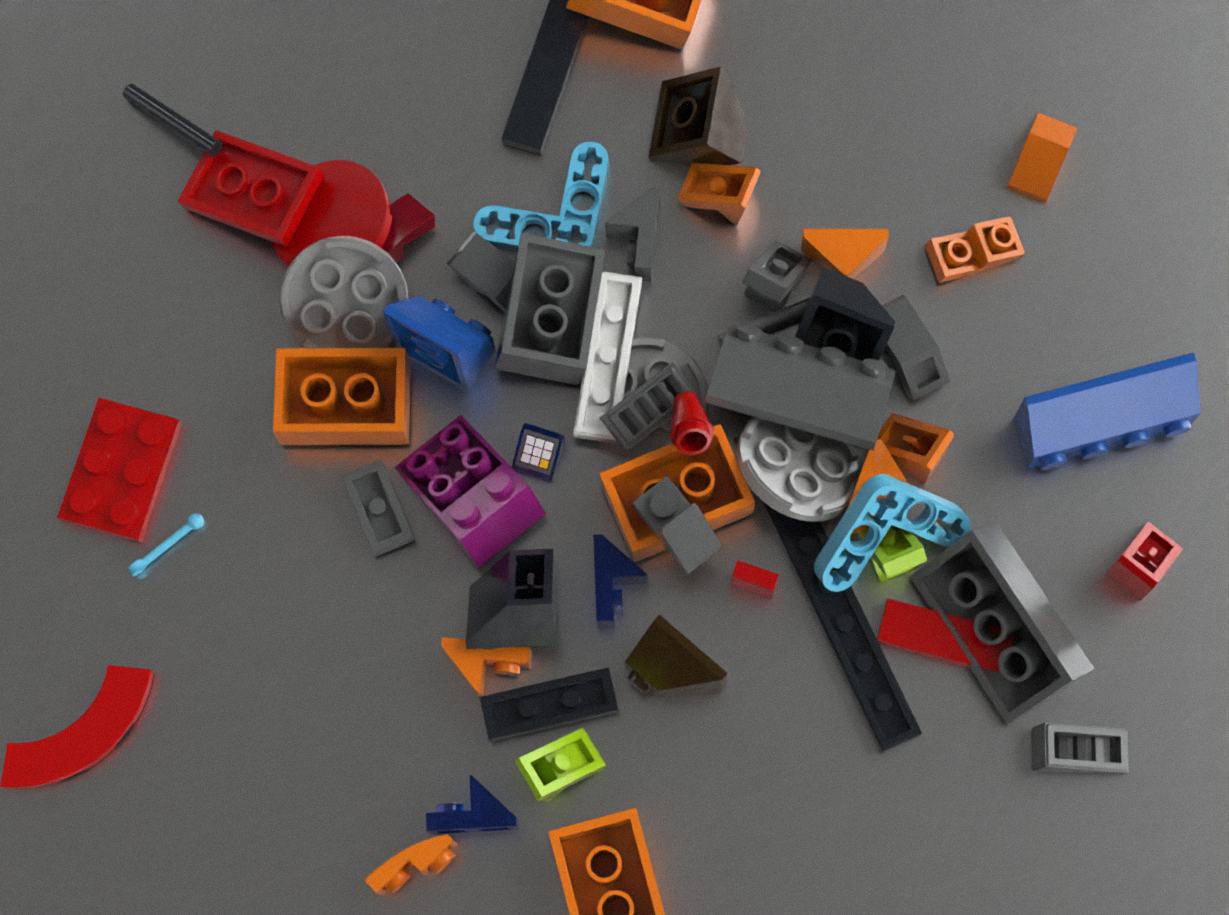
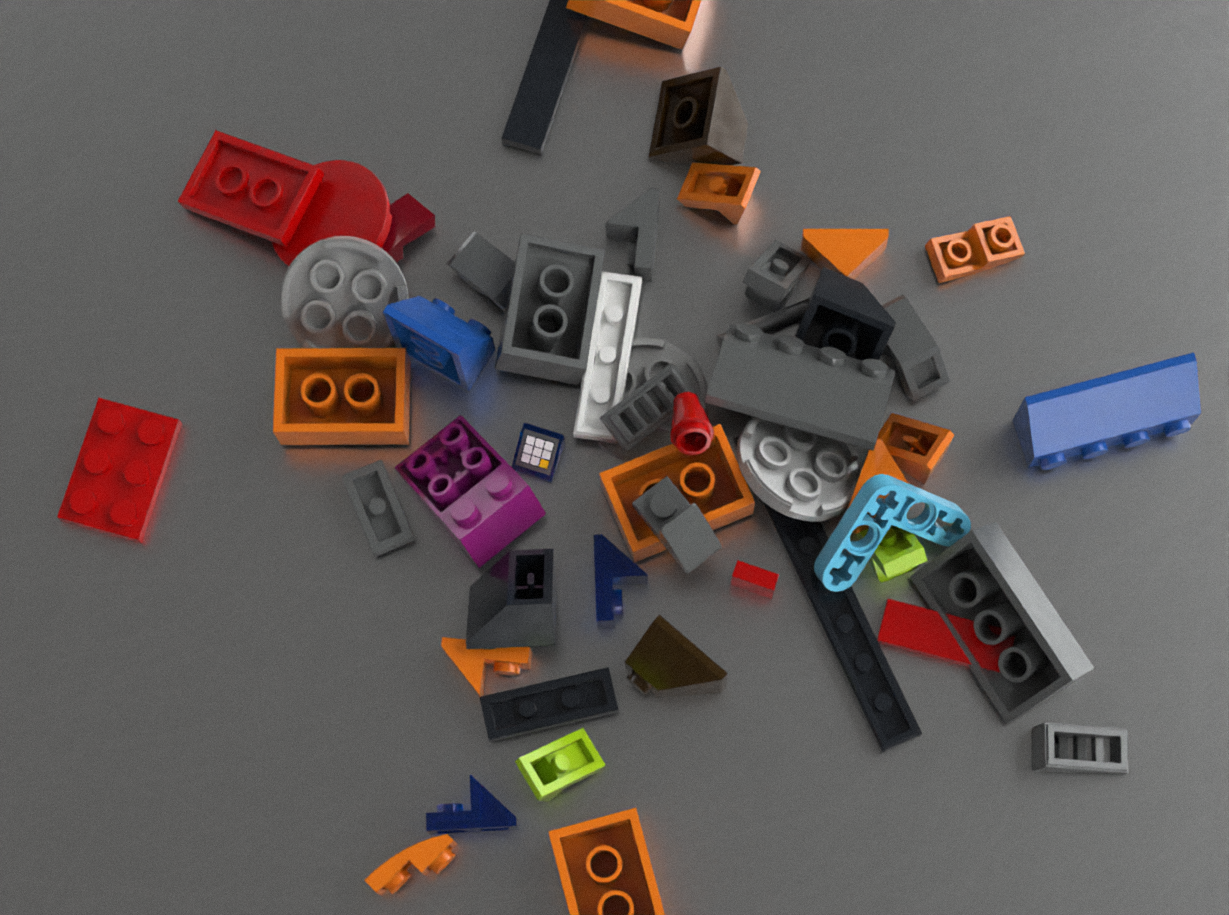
(84, 741): red tile -> none
(172, 119): black bar -> none
(194, 521): medium azure hinge -> none
(569, 220): medium azure beam -> none
(1042, 157): orange slope -> none
(1144, 561): red slope -> none

